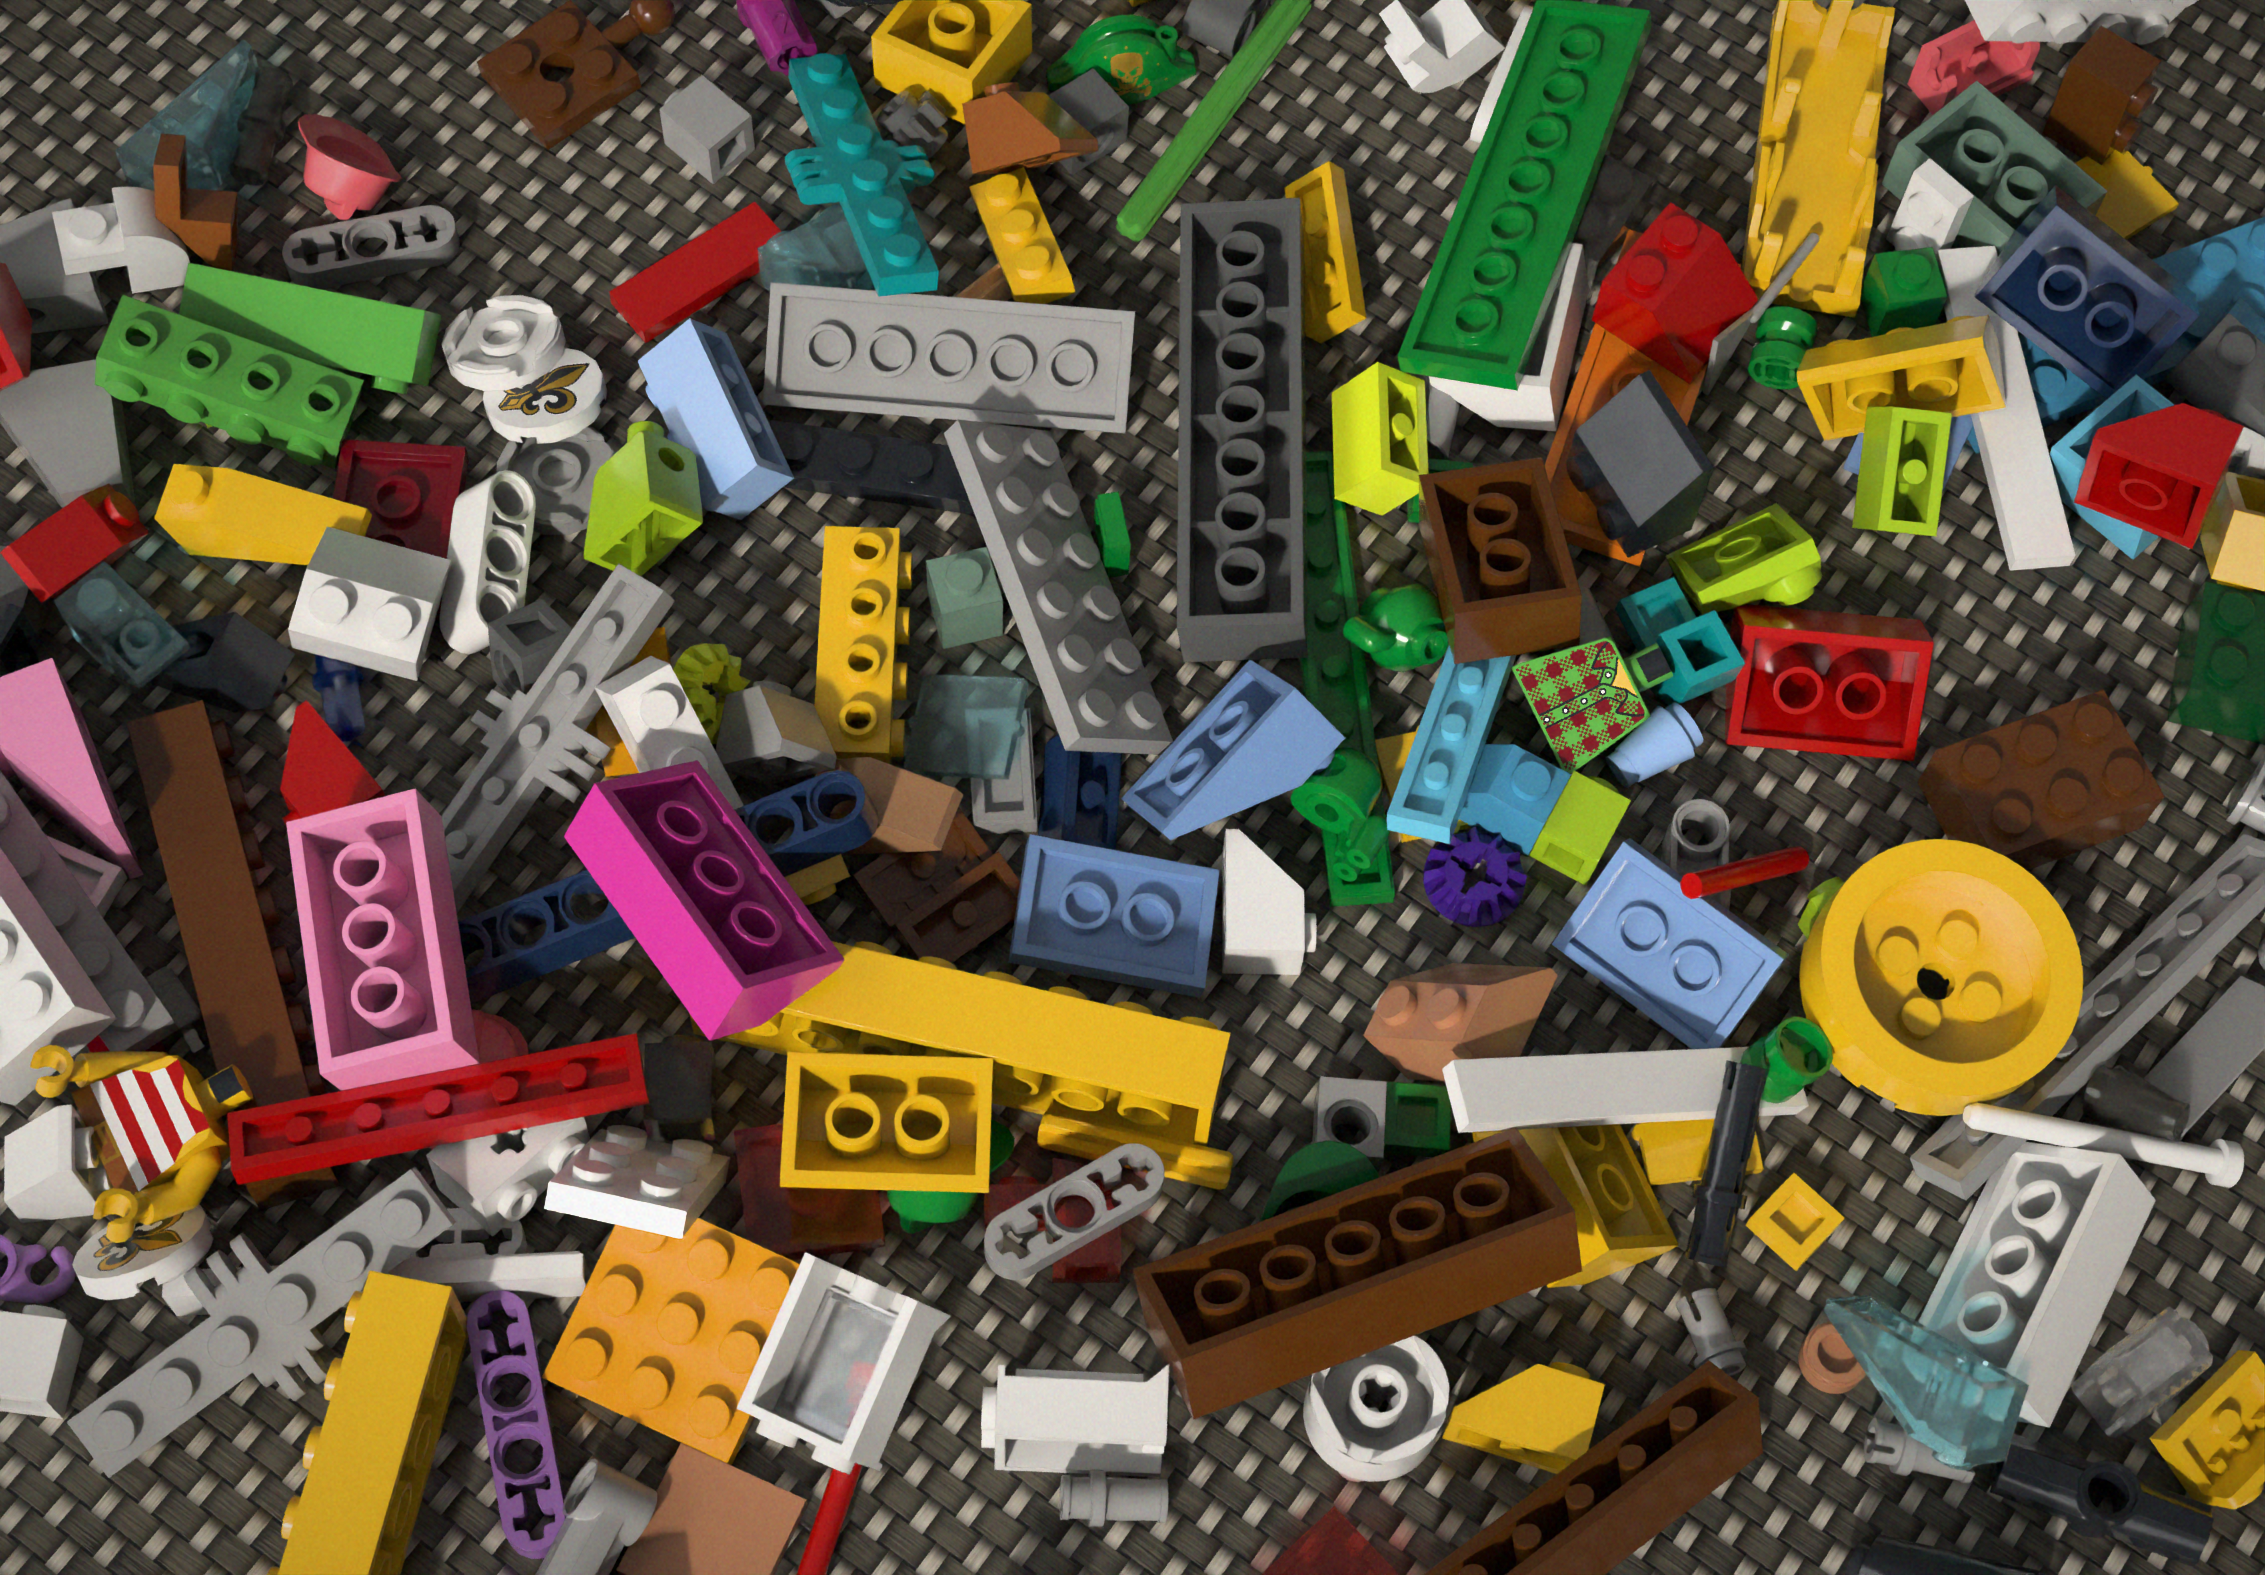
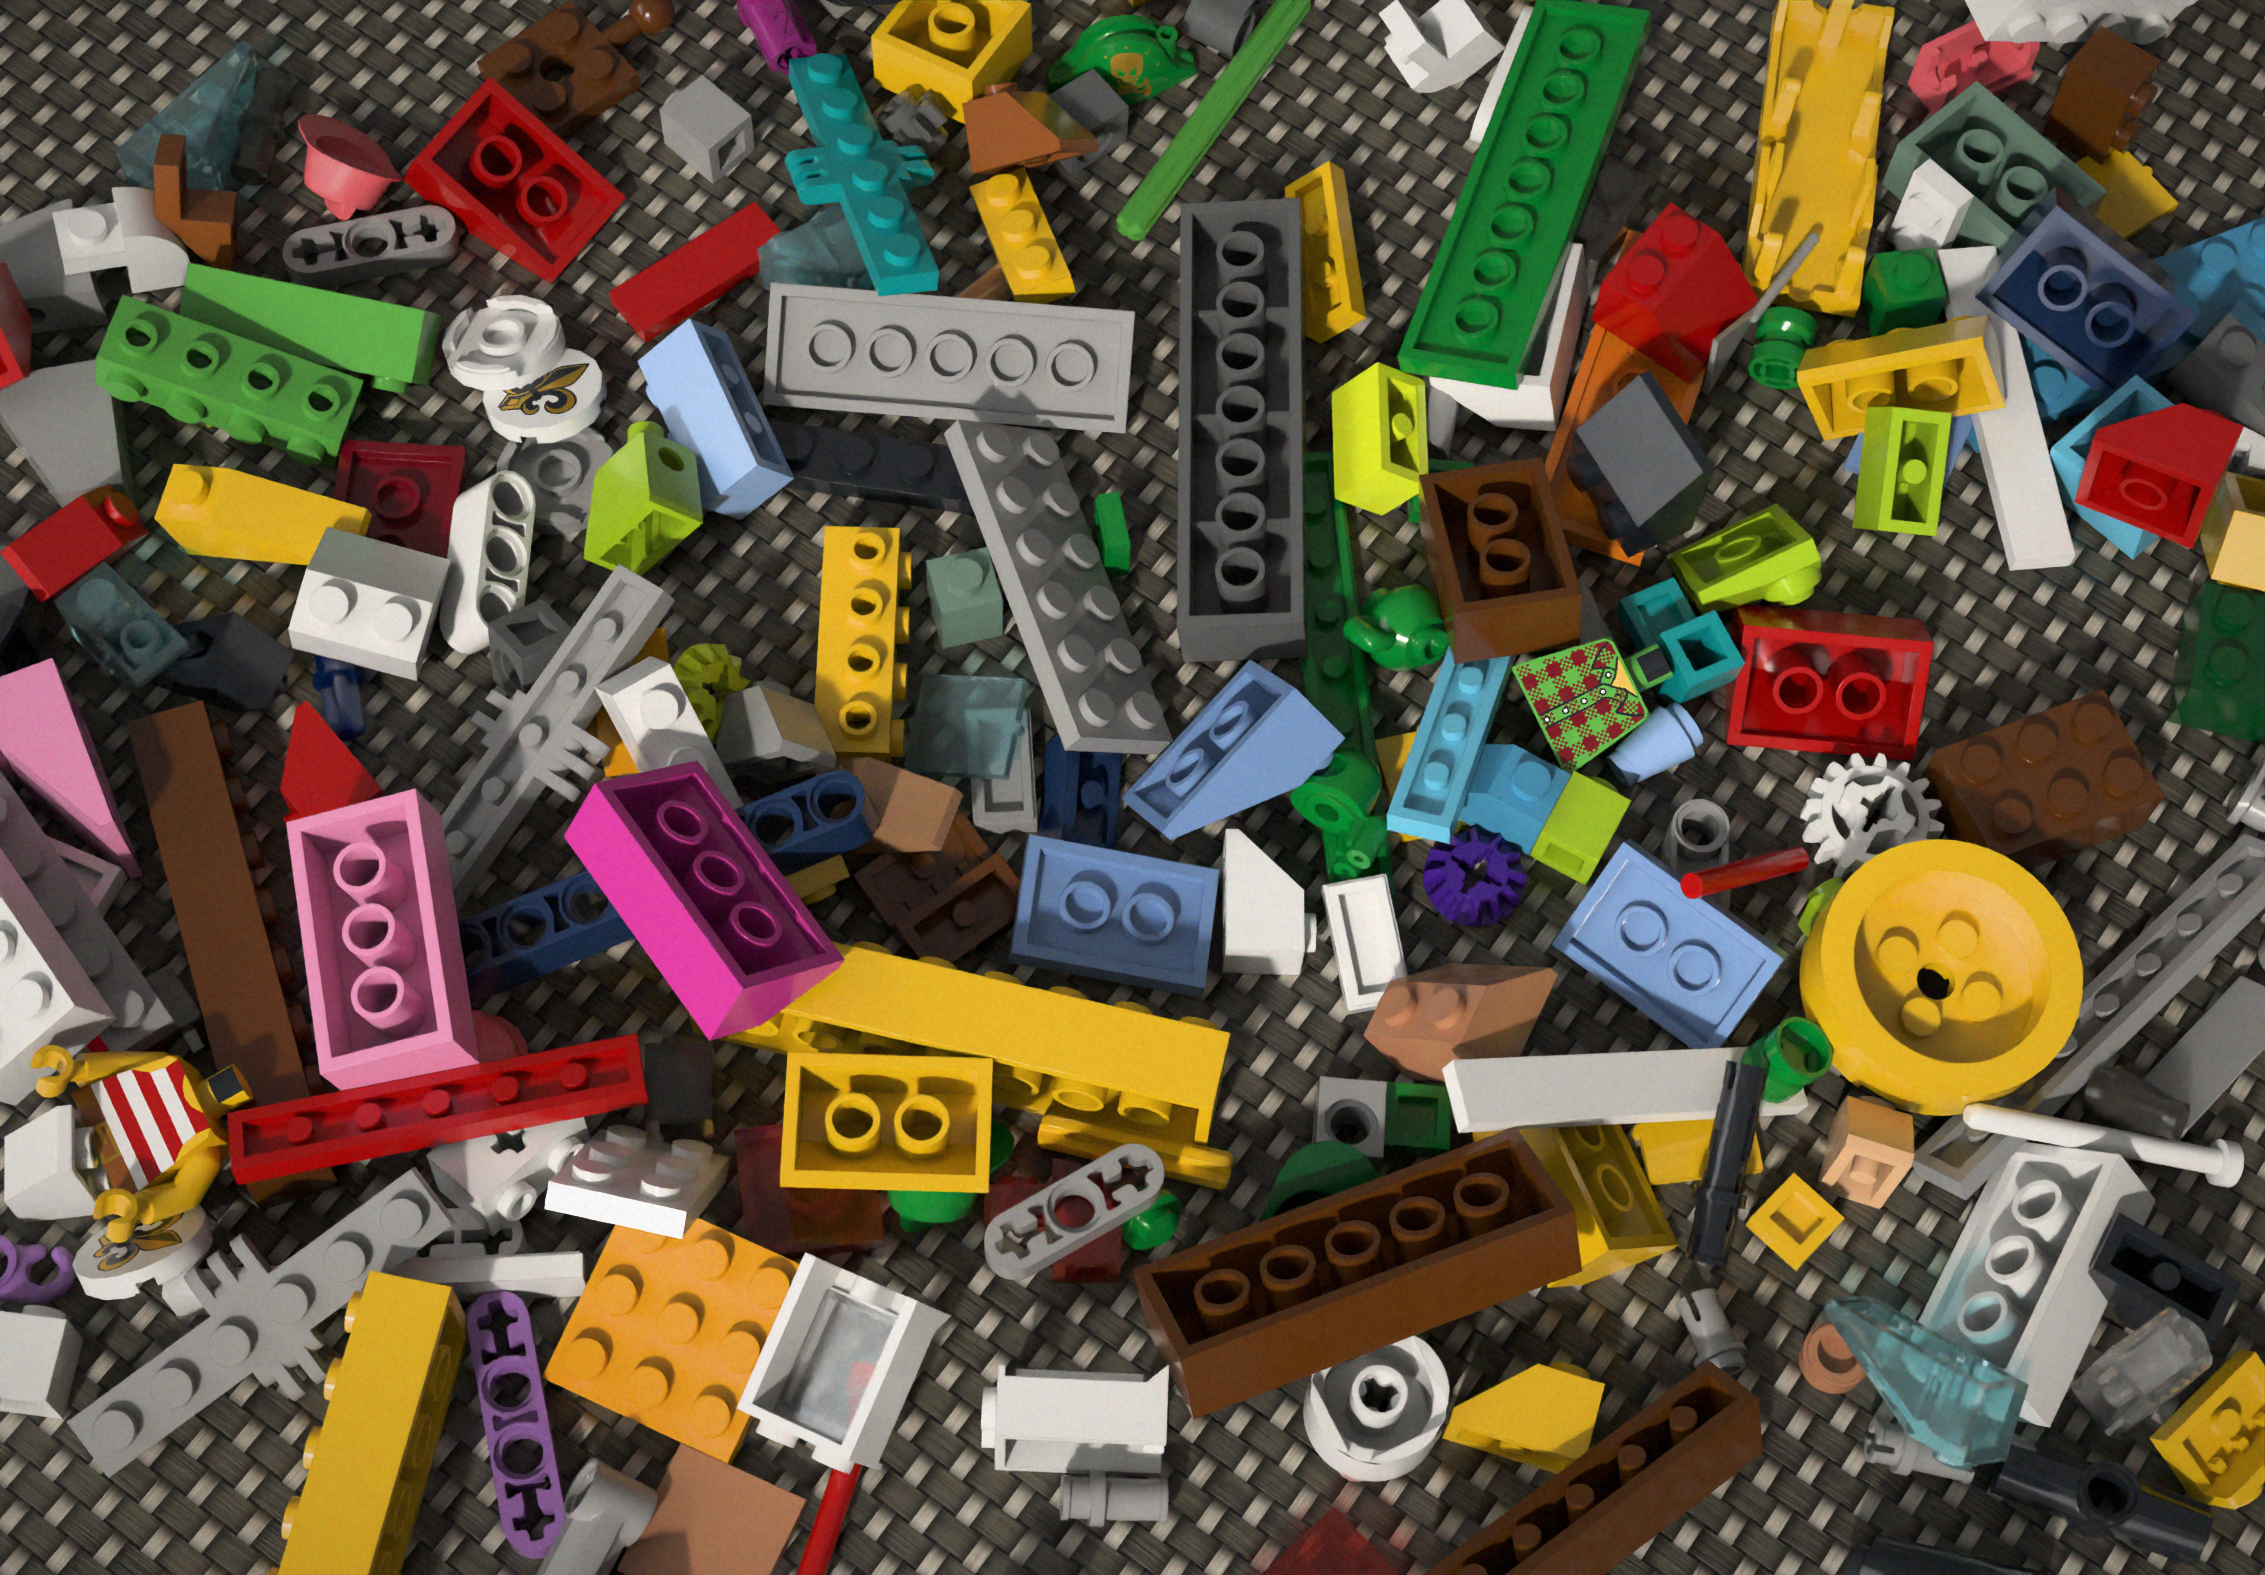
(513, 183): none -> red slope
(1155, 1224): none -> green plate
(1363, 939): none -> white tile
(1850, 796): none -> white gear
(1867, 1151): none -> light nougat slope
(2148, 1273): none -> black slope

